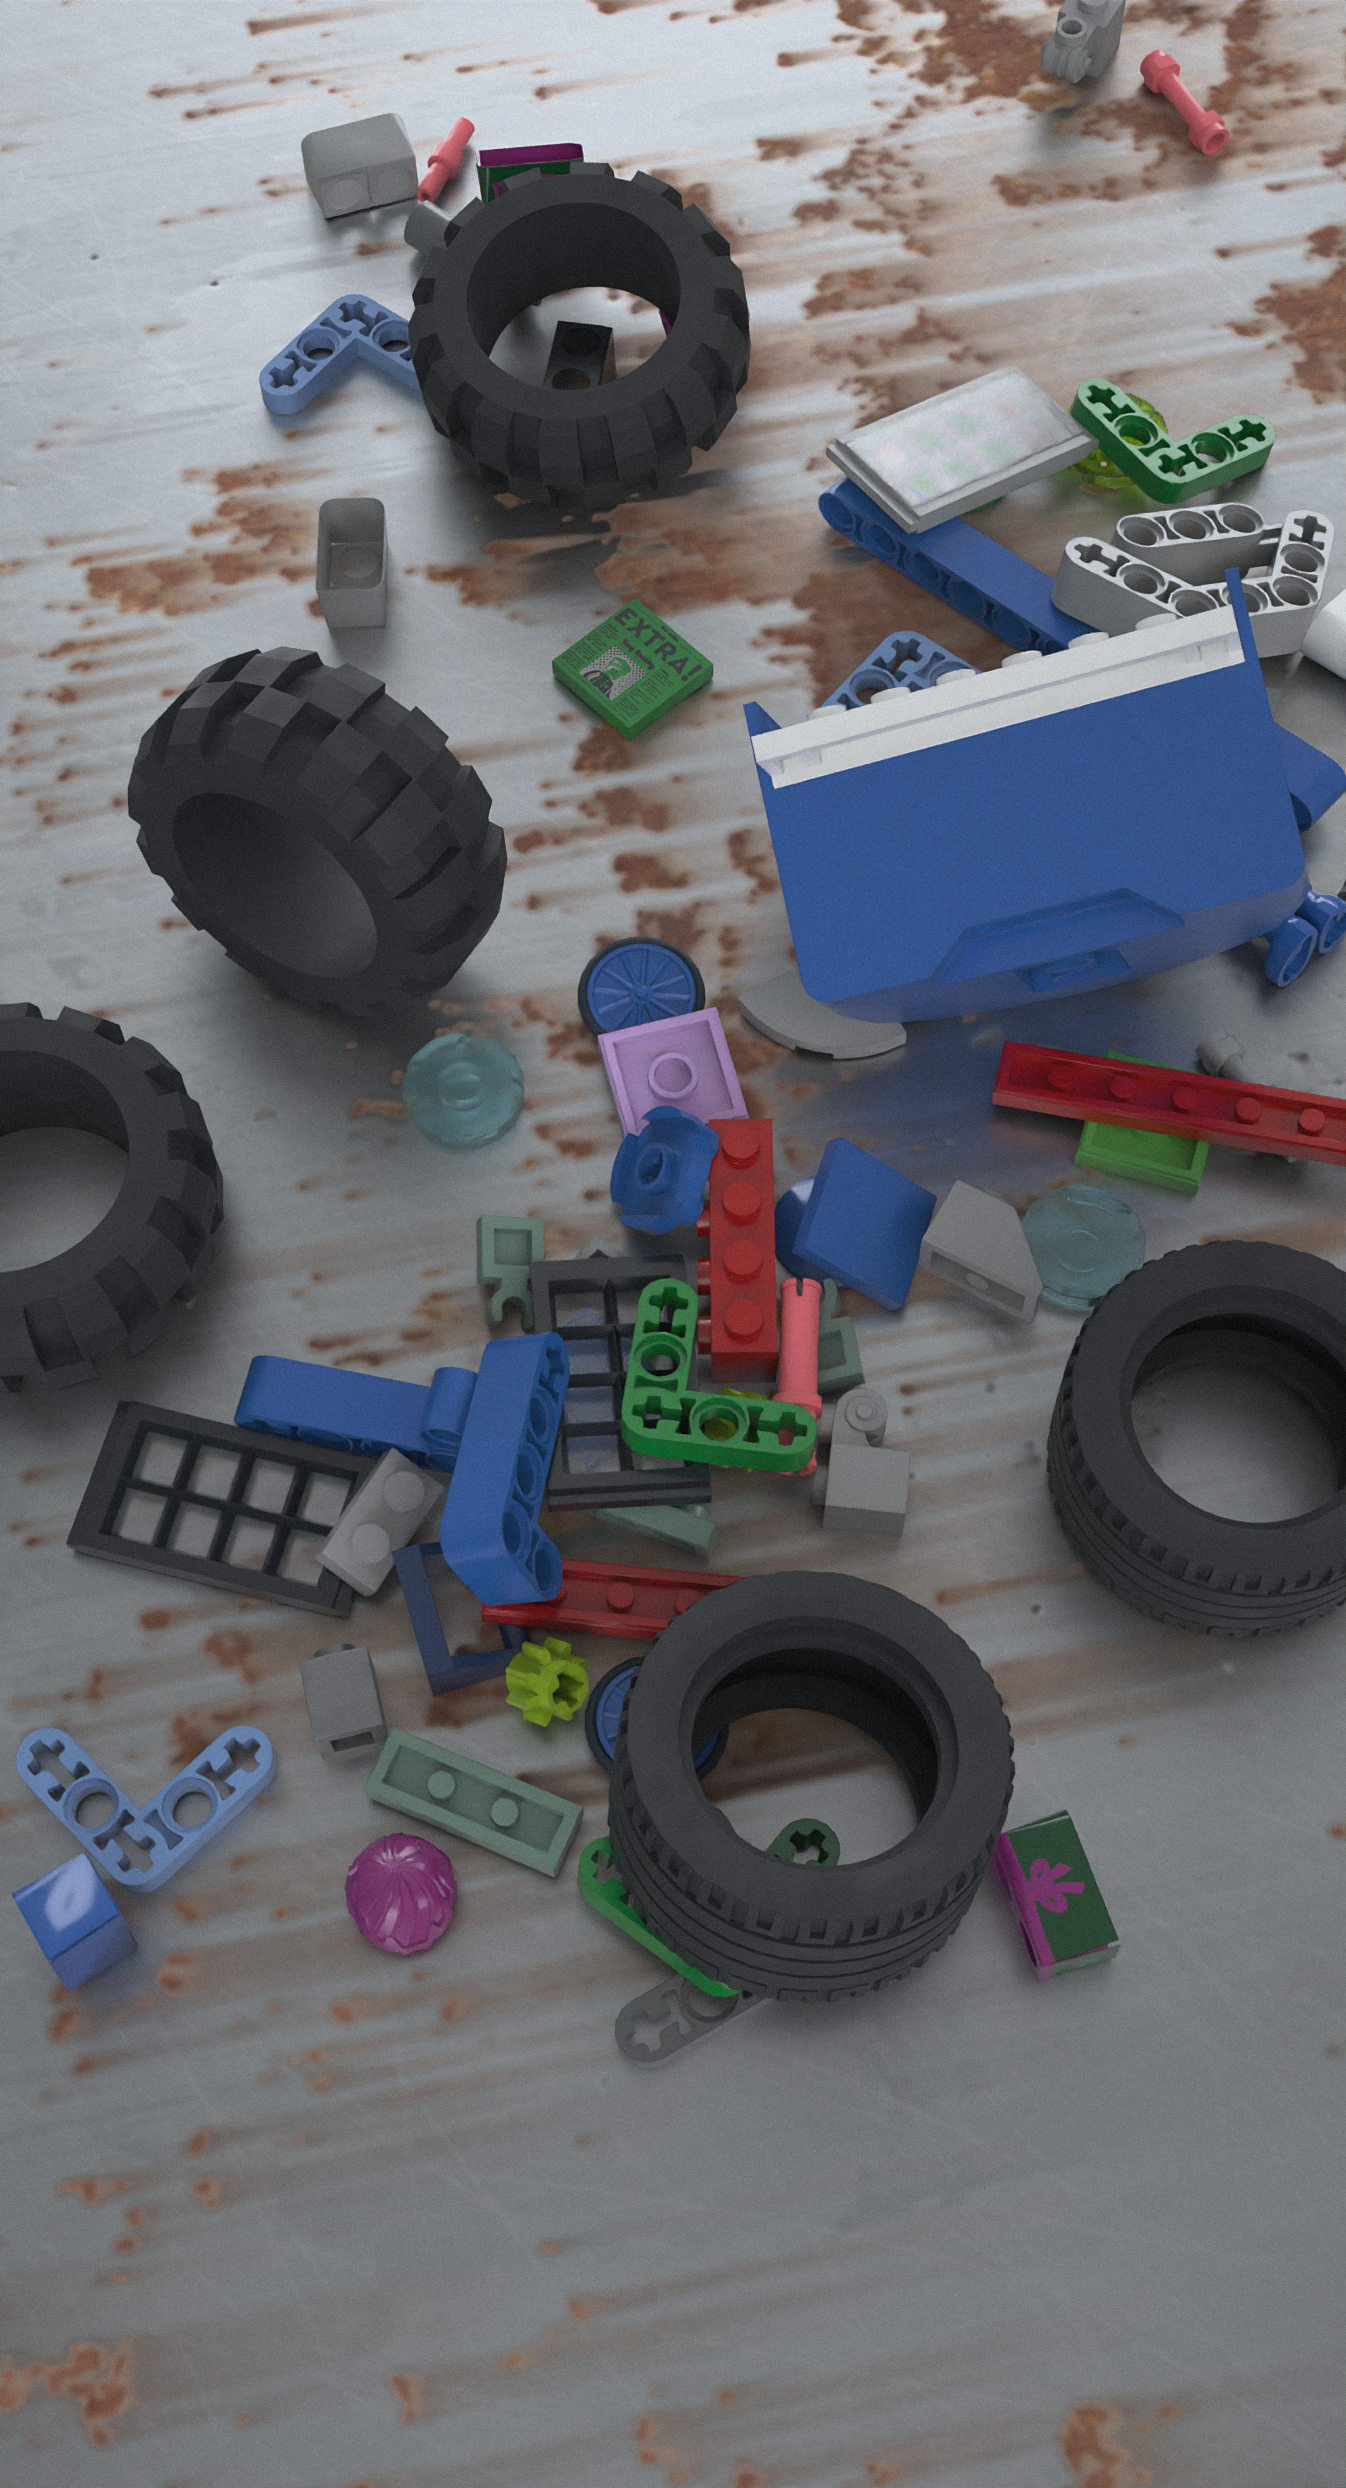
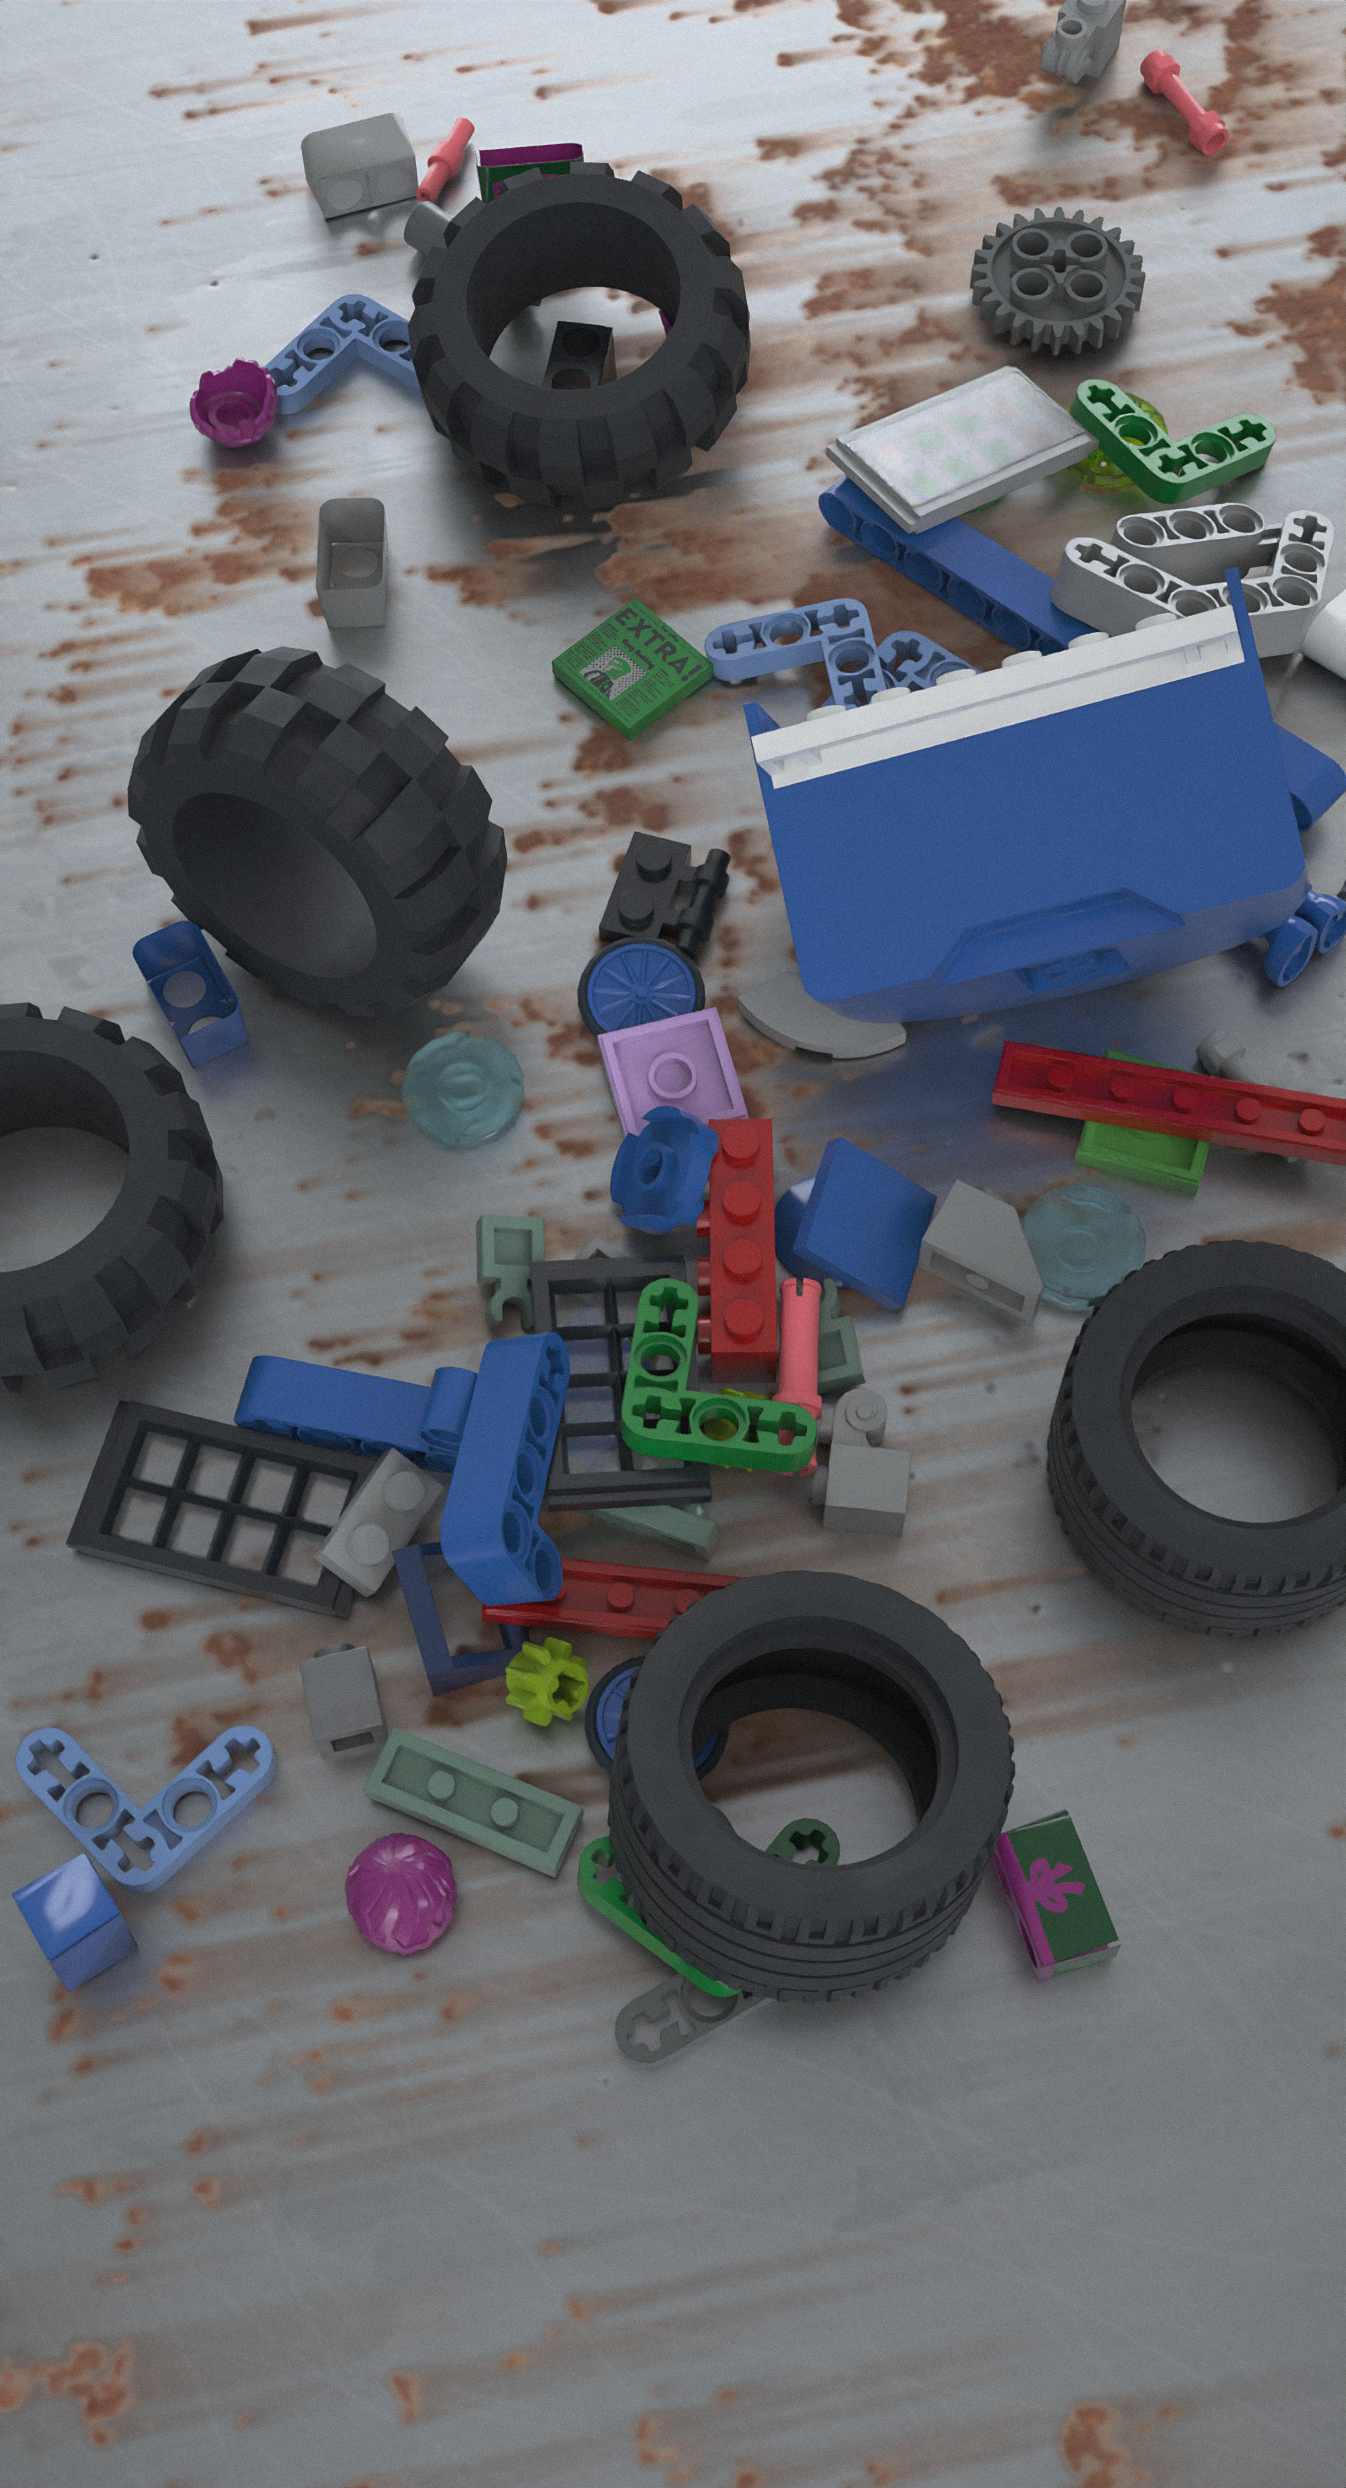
(182, 949): none -> blue piece
(235, 403): none -> magenta hair
(649, 887): none -> black plate
(832, 646): none -> medium blue beam
(1057, 280): none -> dark grey gear

